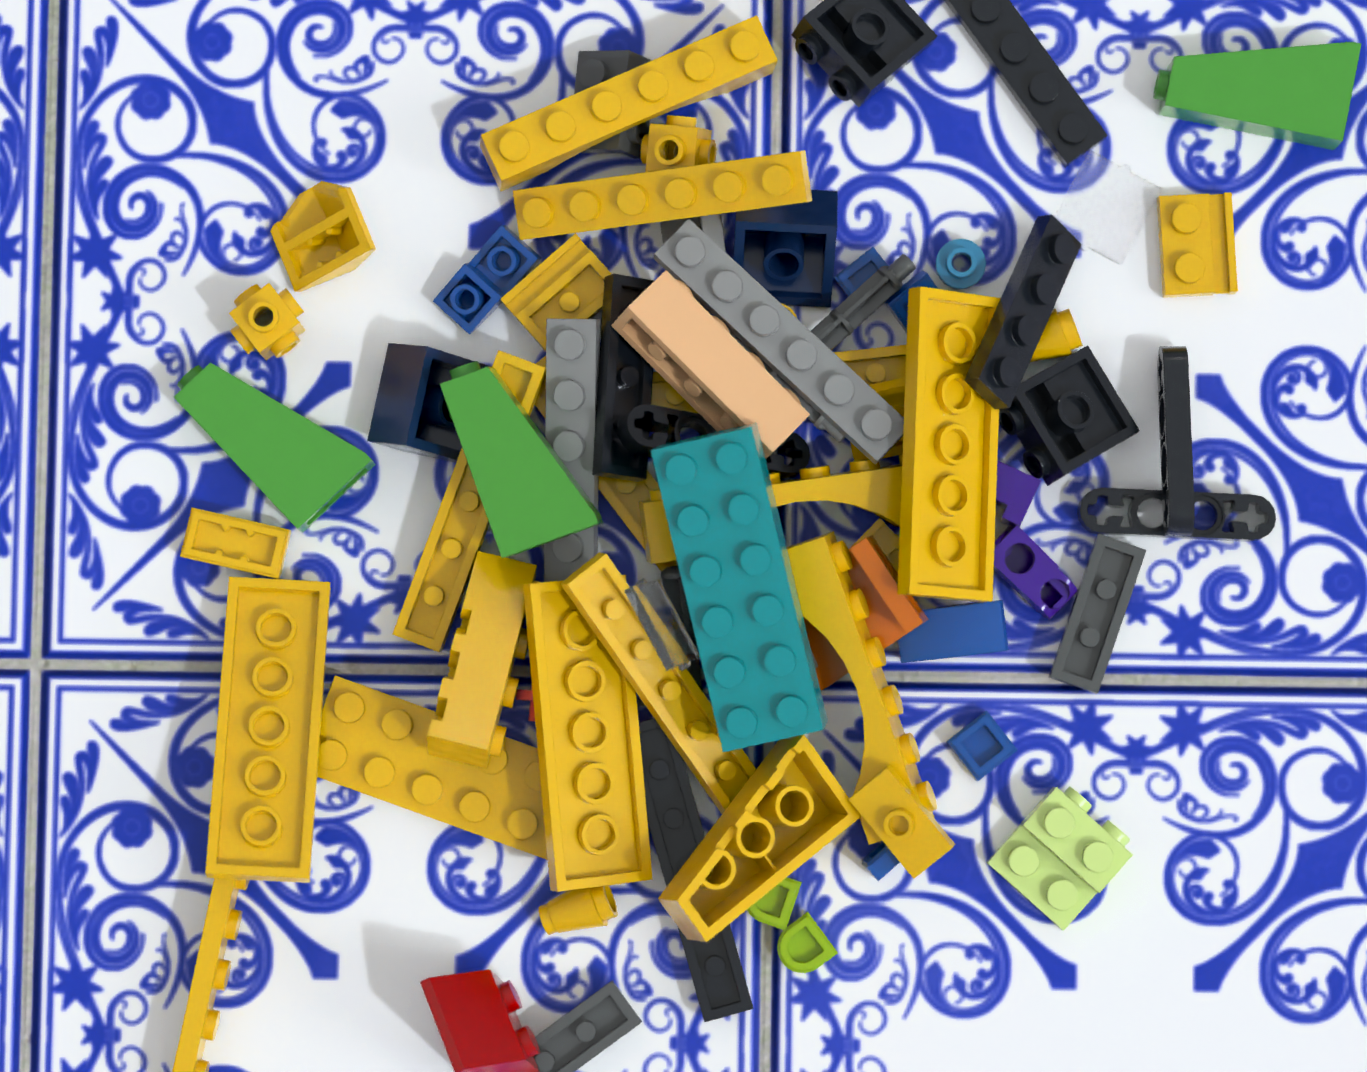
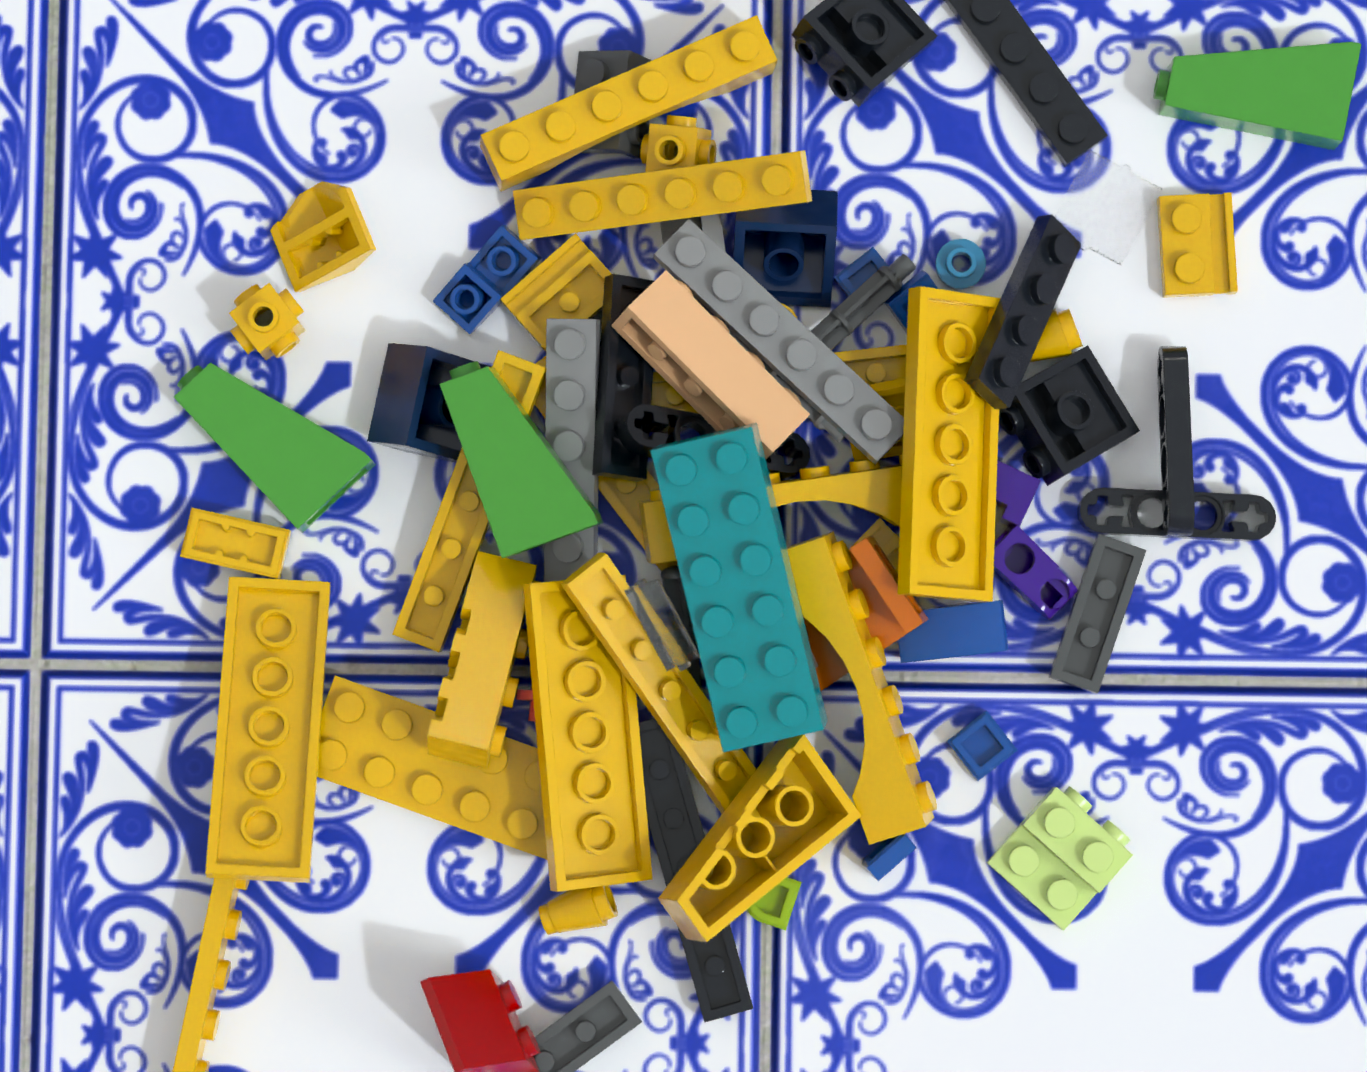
(804, 945): lime tile -> none
(901, 821): yellow plate -> none

